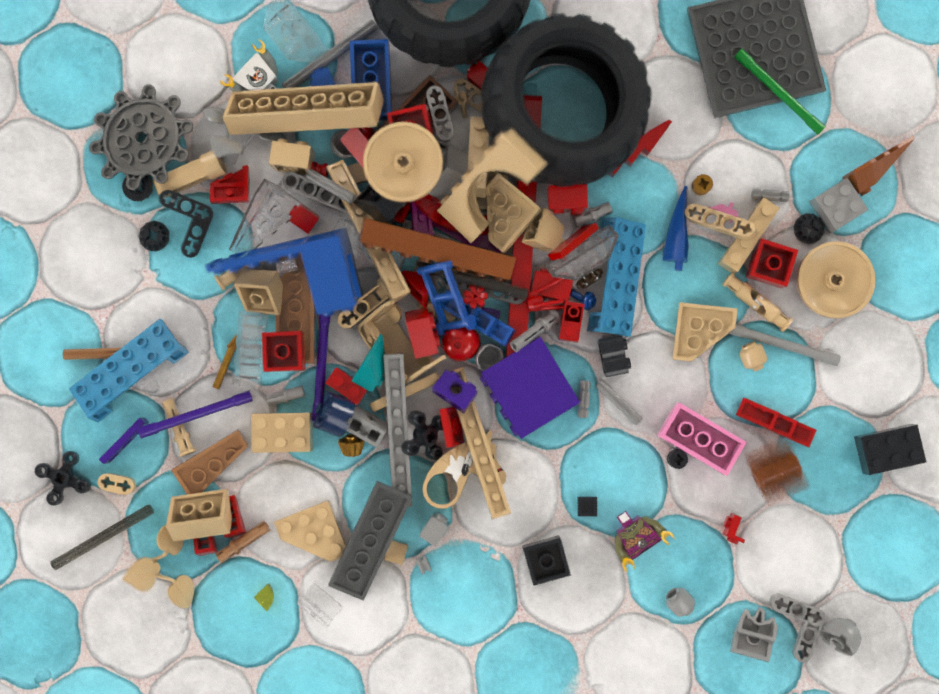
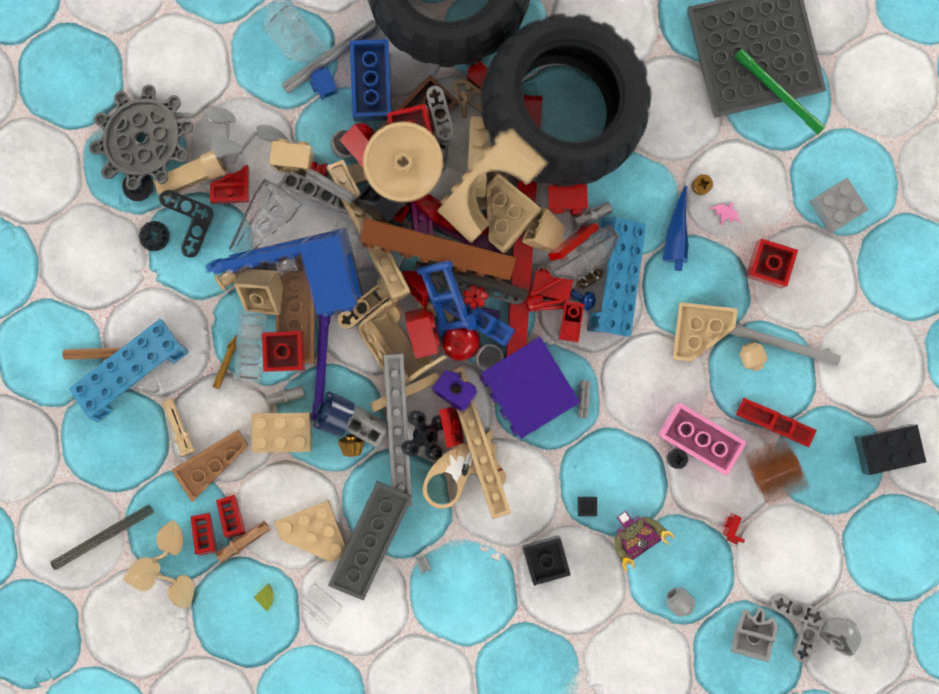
(69, 481): black gear -> none
(117, 479): tan beam -> none
(123, 441): dark purple tile -> none
(154, 428): dark purple piece -> none
(199, 515): tan slope -> none
(256, 74): torso -> none
(303, 217): red brick -> none
(304, 108): tan brick -> none
(344, 385): red brick -> none
(372, 368): teal slope -> none
(396, 552): tan slope -> none
(434, 528): light grey brick -> none
(541, 326): light grey pin -> none
(613, 356): black brick -> none
(619, 402): light grey axle -> none
(646, 143): red slope -> none
(721, 219): tan beam -> none
(740, 249): tan arch -> none
(768, 311): tan piece -> none
(771, 195): light grey axle -> none
(801, 232): black gear -> none
(836, 280): tan dish -> none
(872, 171): dark orange wedge -> none

